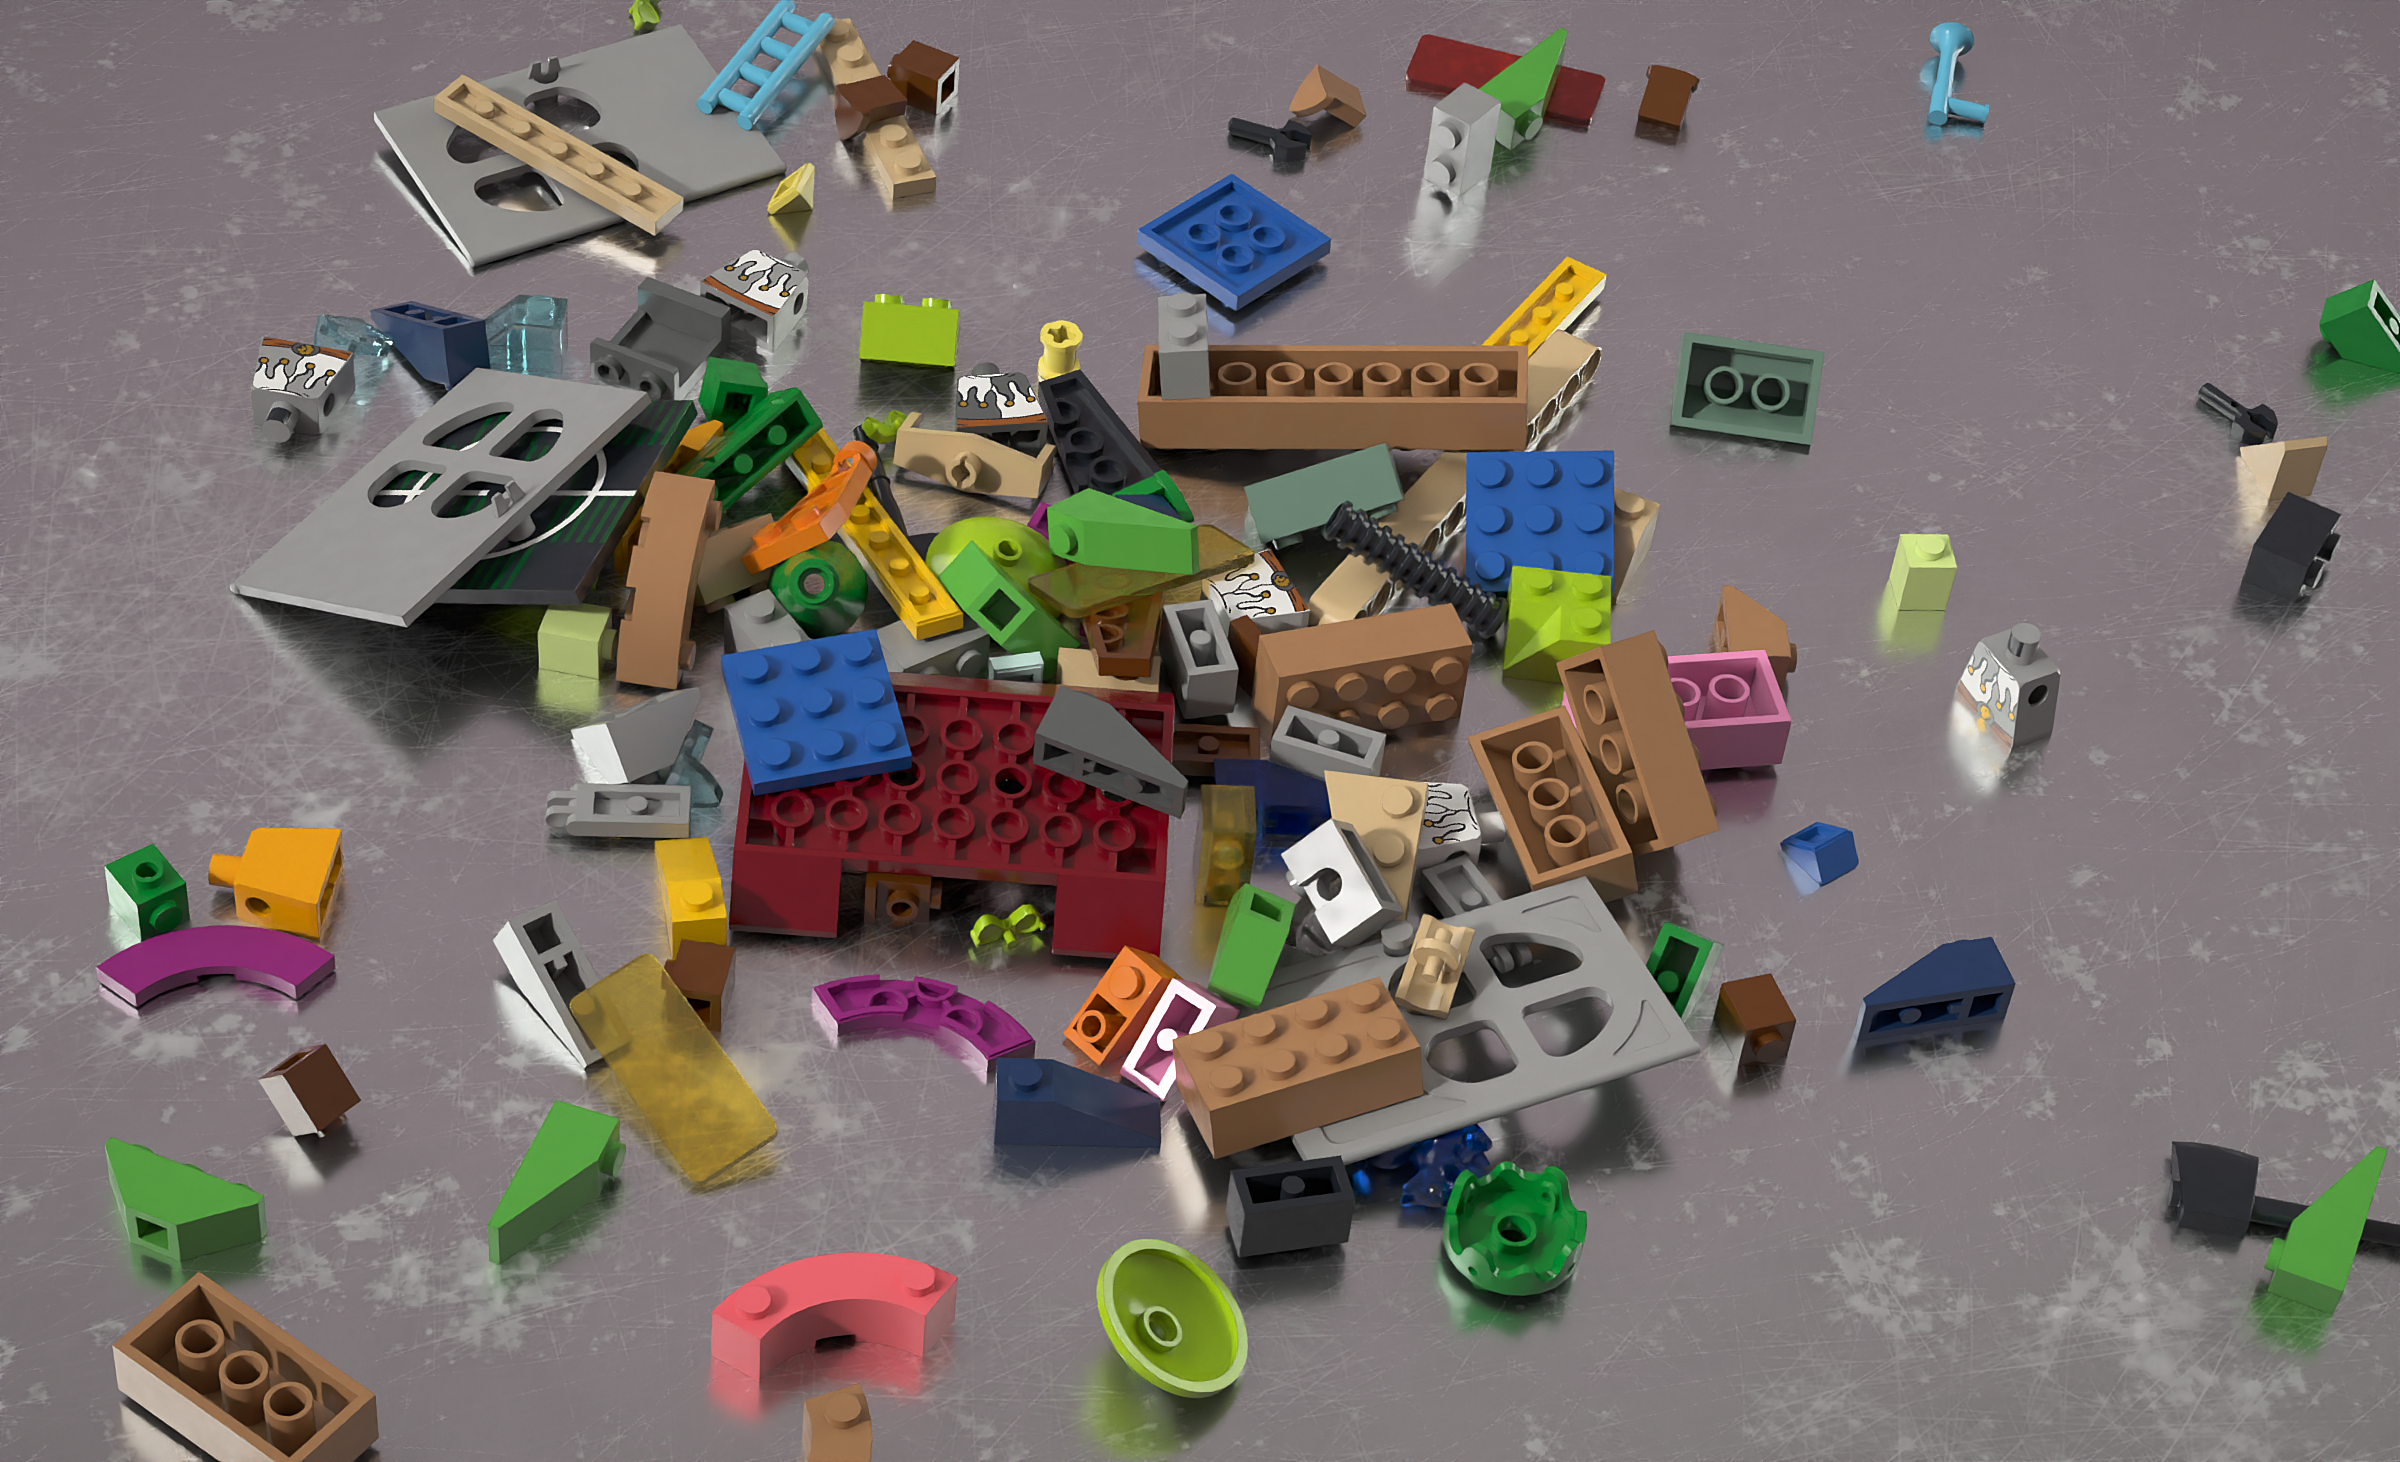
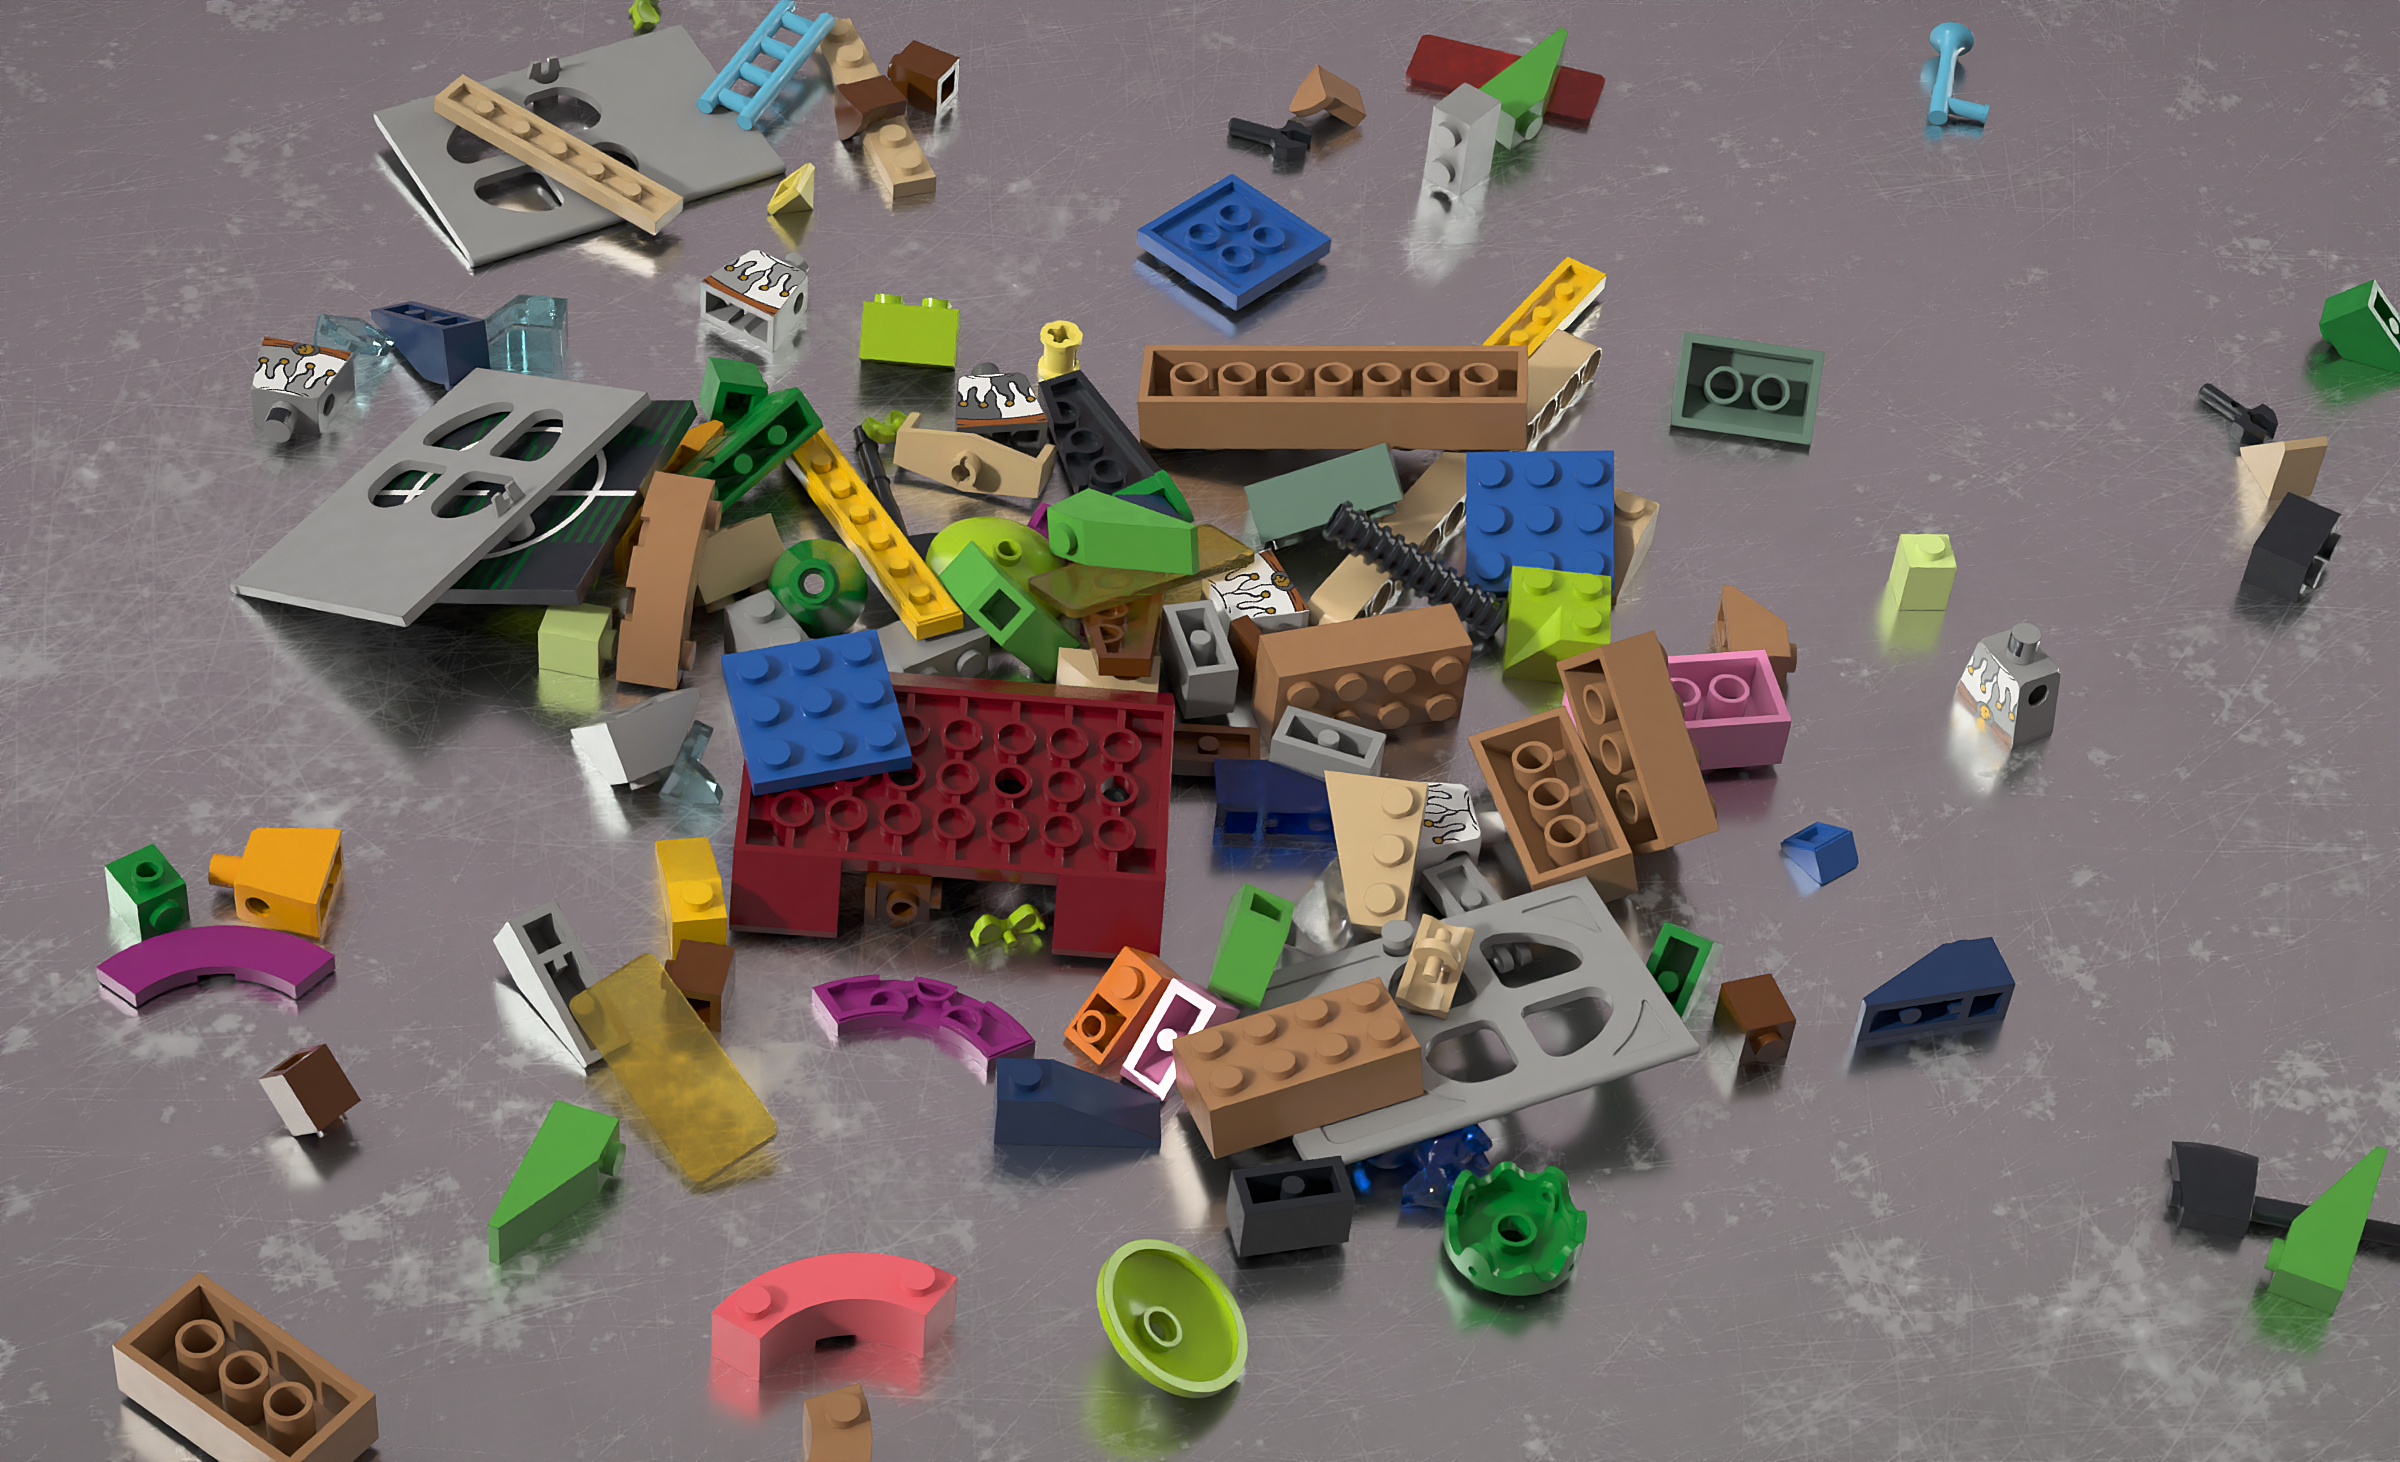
(180, 1206): bright green slope -> none
(621, 810): light grey hinge -> none
(663, 343): dark grey panel -> none
(817, 514): orange plate -> none
(1018, 667): light aqua tile -> none
(1101, 748): dark grey slope -> none
(1183, 346): light grey brick -> none
(1223, 842): clear yellow brick -> none
(1364, 898): brick -> none
(1667, 96): reddish brown tile -> none

